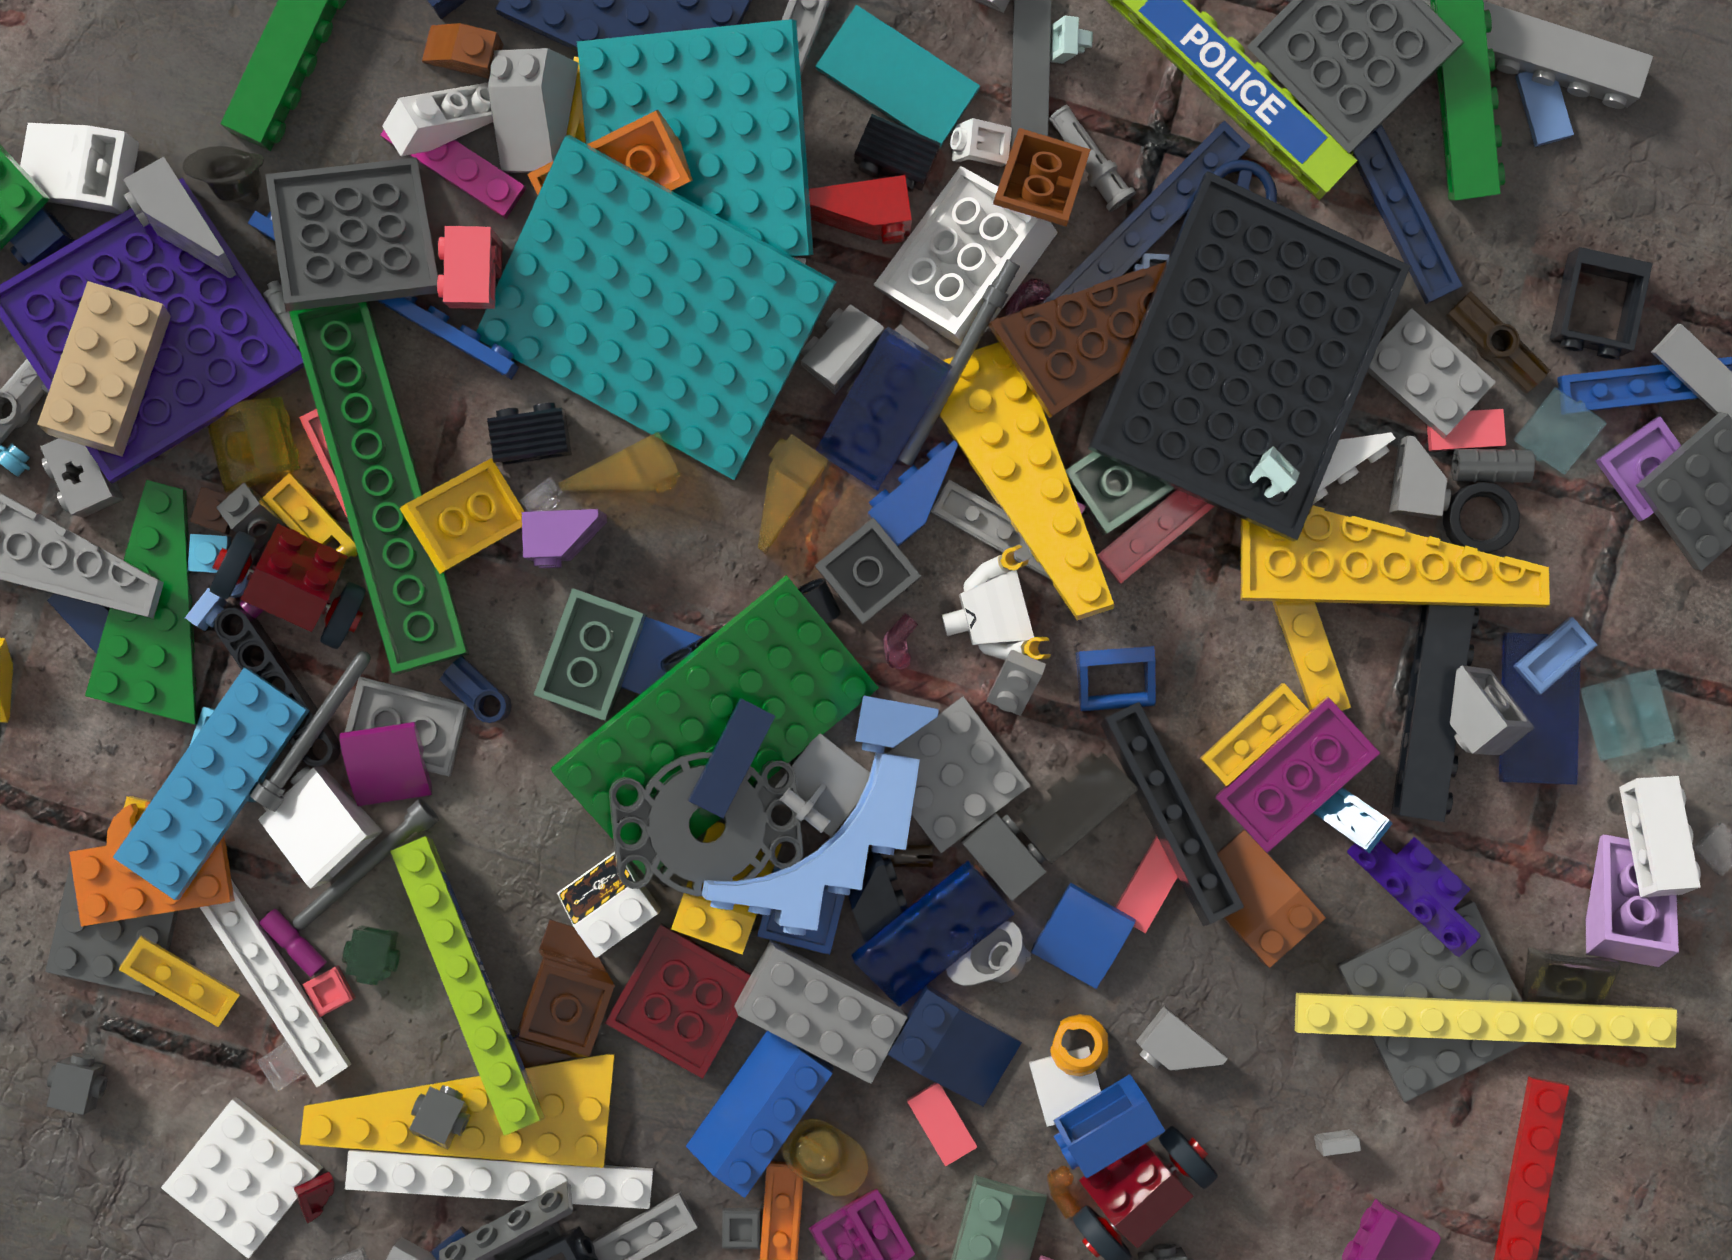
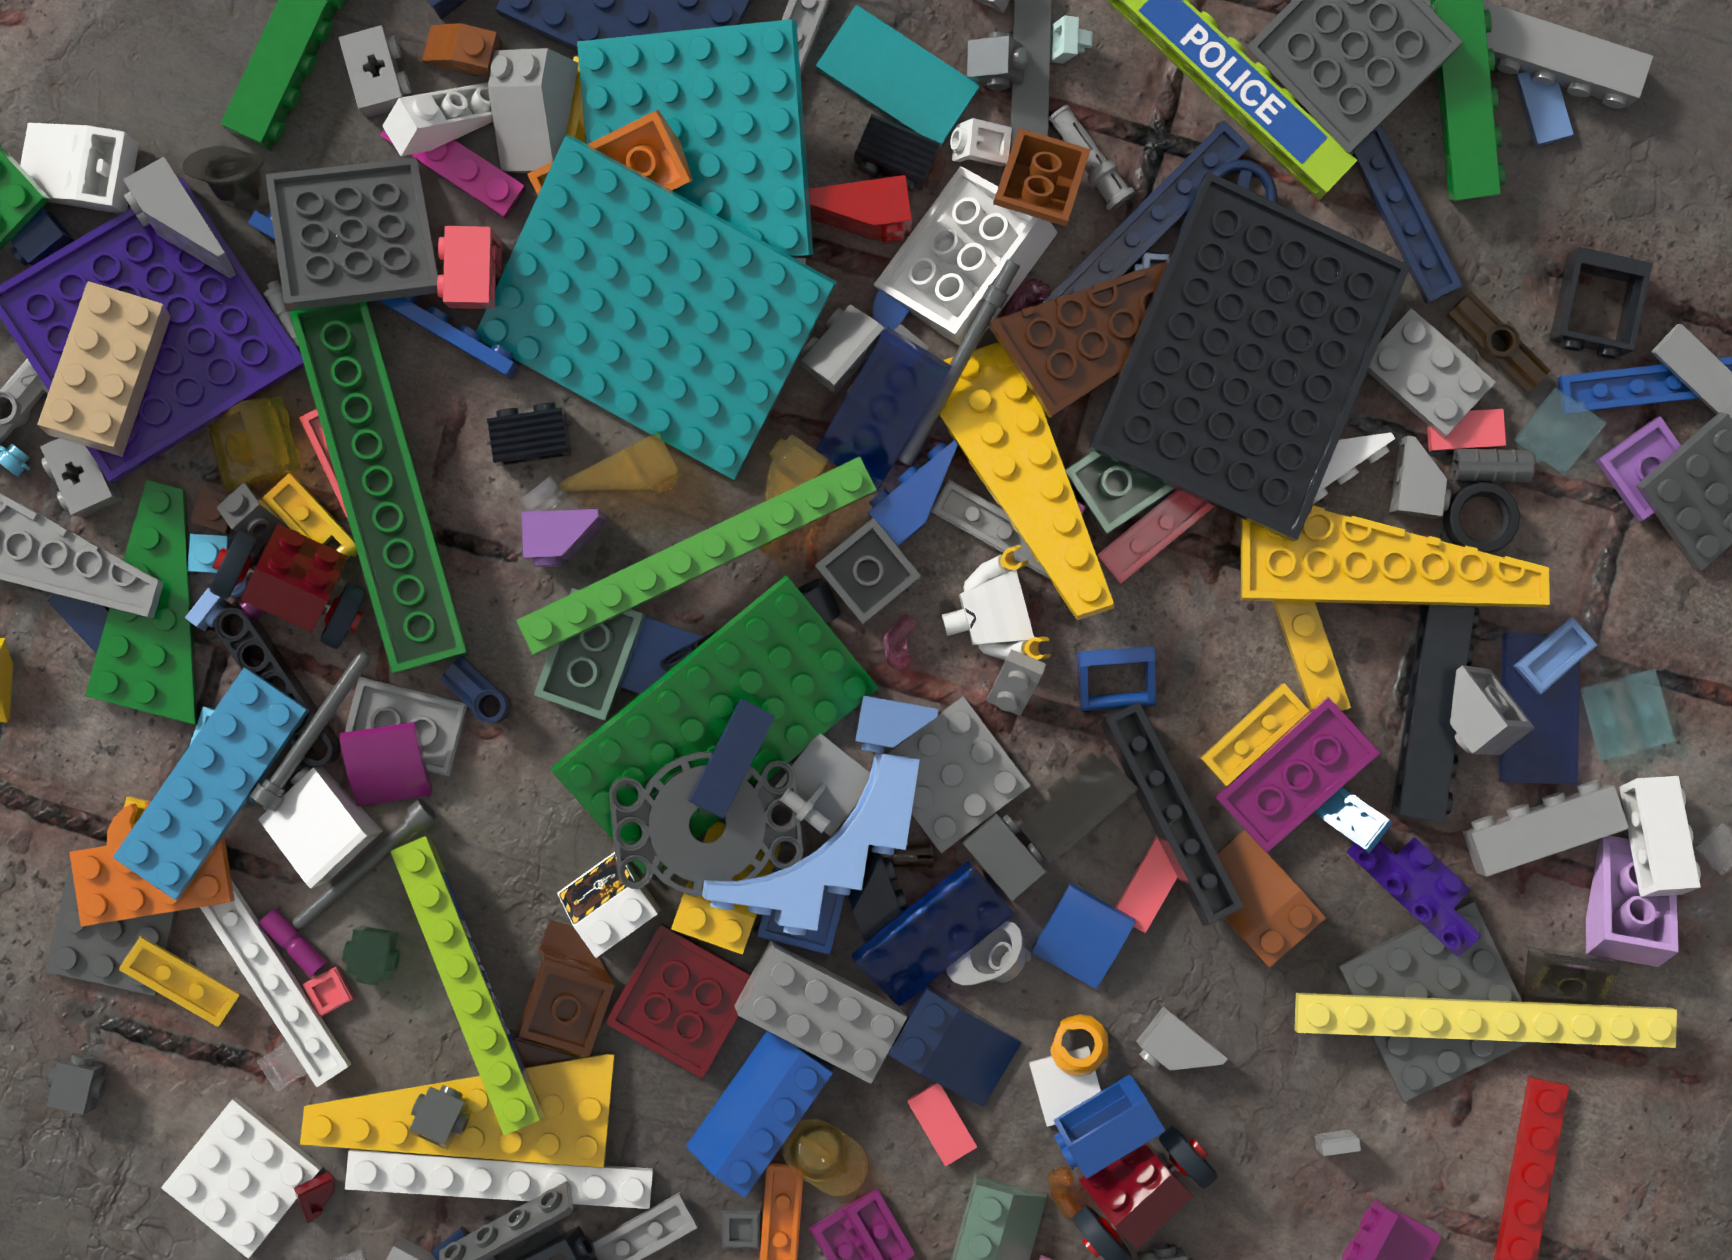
(361, 54): none -> light grey brick
(464, 515): yellow plate -> none
(696, 556): none -> bright green plate
(888, 310): none -> blue tile
(996, 61): none -> brick
(1278, 470): light aqua tile -> none
(1544, 829): none -> light grey brick

